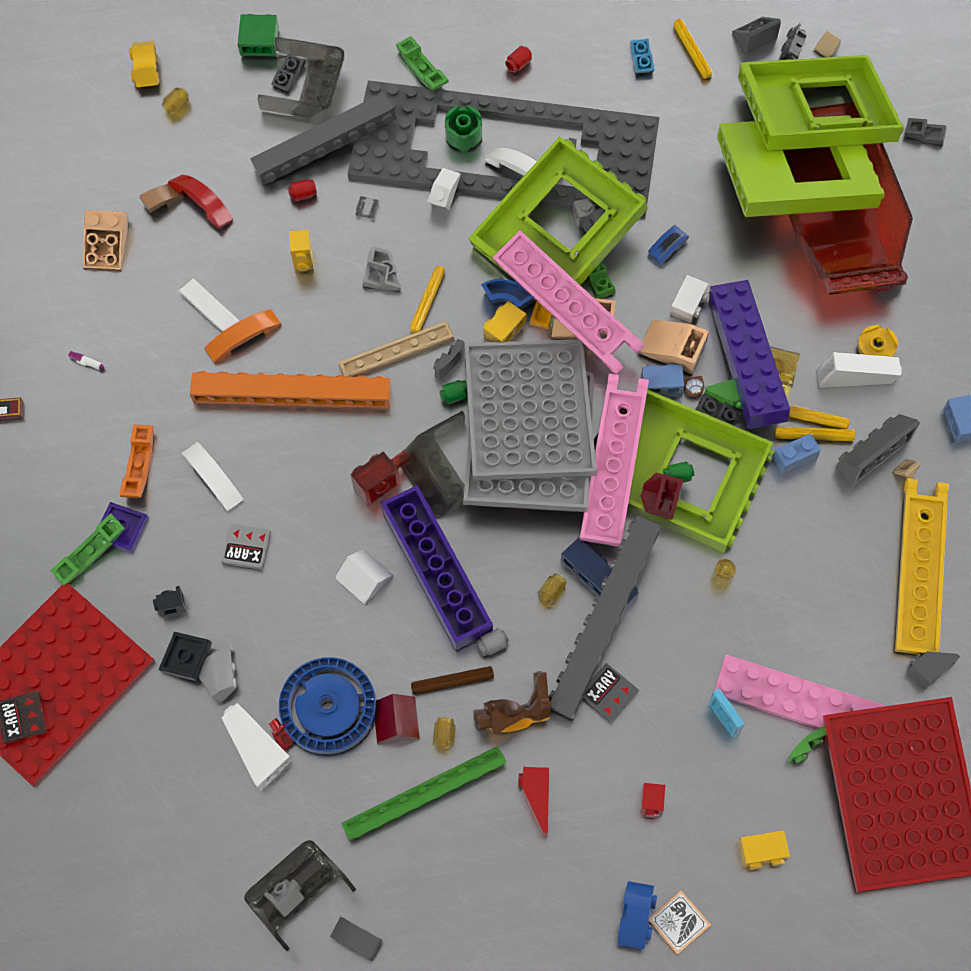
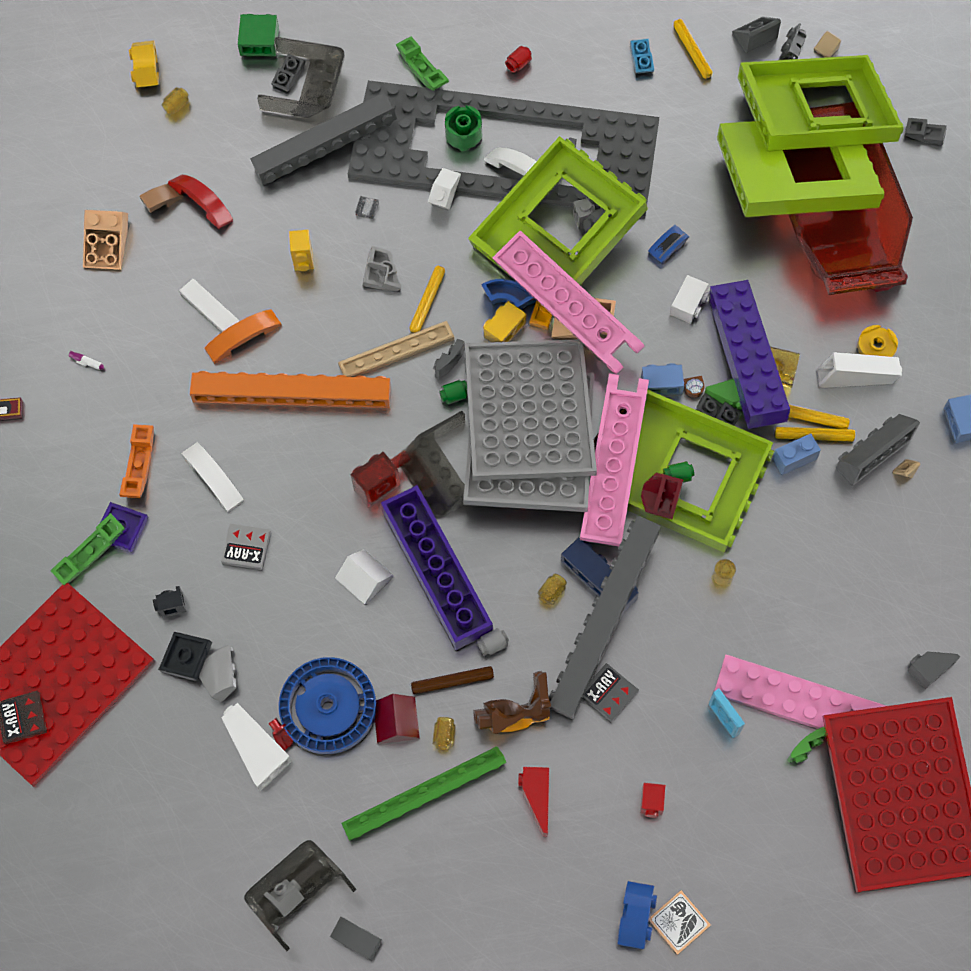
(302, 190): red brick -> none
(601, 282): bright green slope -> none
(675, 343): light nougat slope -> none
(764, 849): yellow brick -> none
(921, 570): yellow hinge -> none

